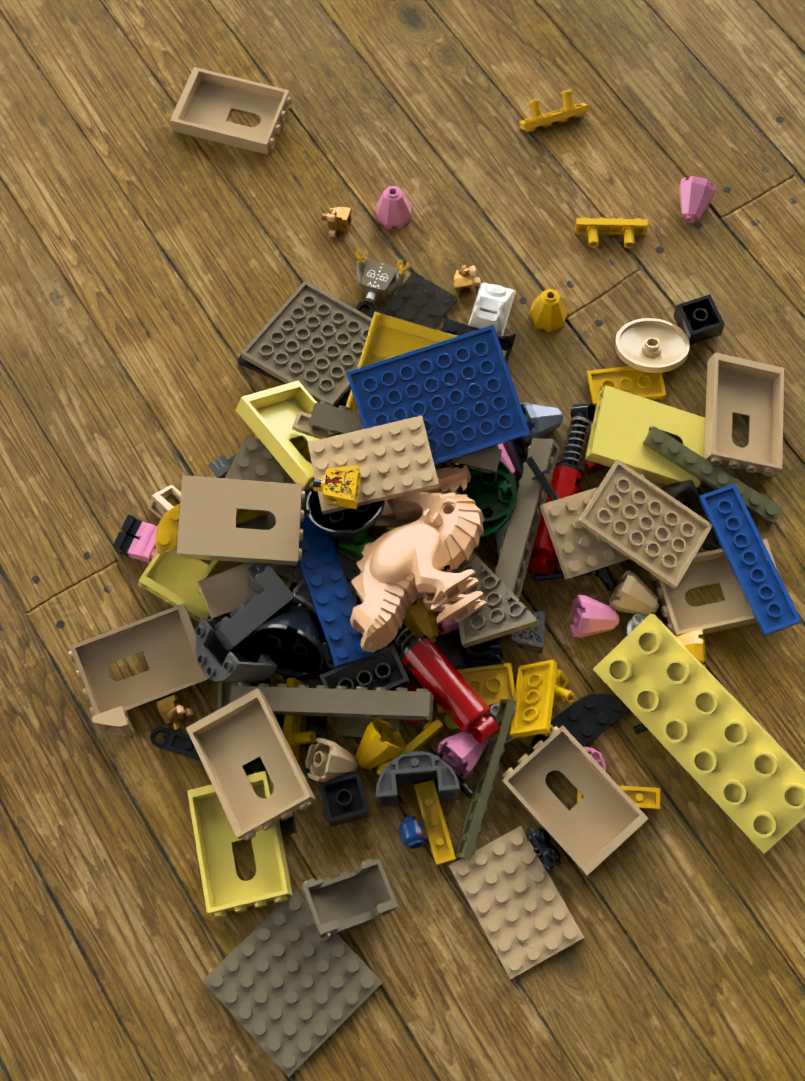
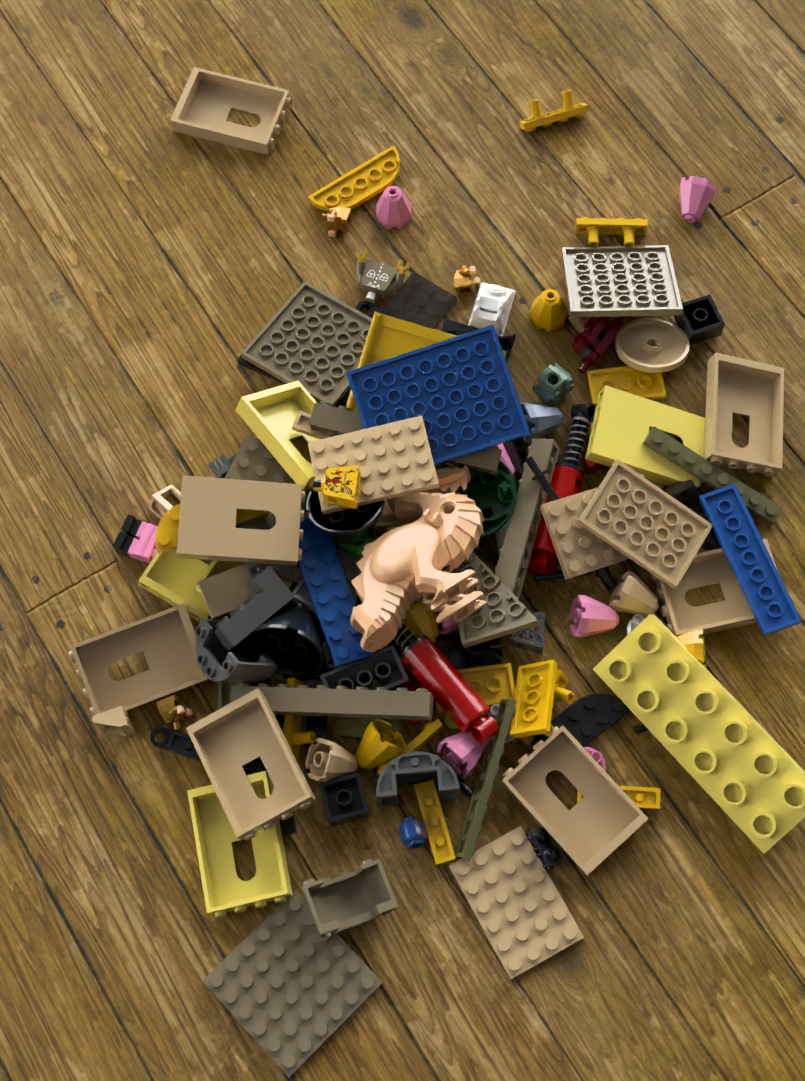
(360, 183): none -> yellow plate
(553, 384): none -> sand green brick
(605, 329): none -> dark red piece
(621, 281): none -> dark tan plate

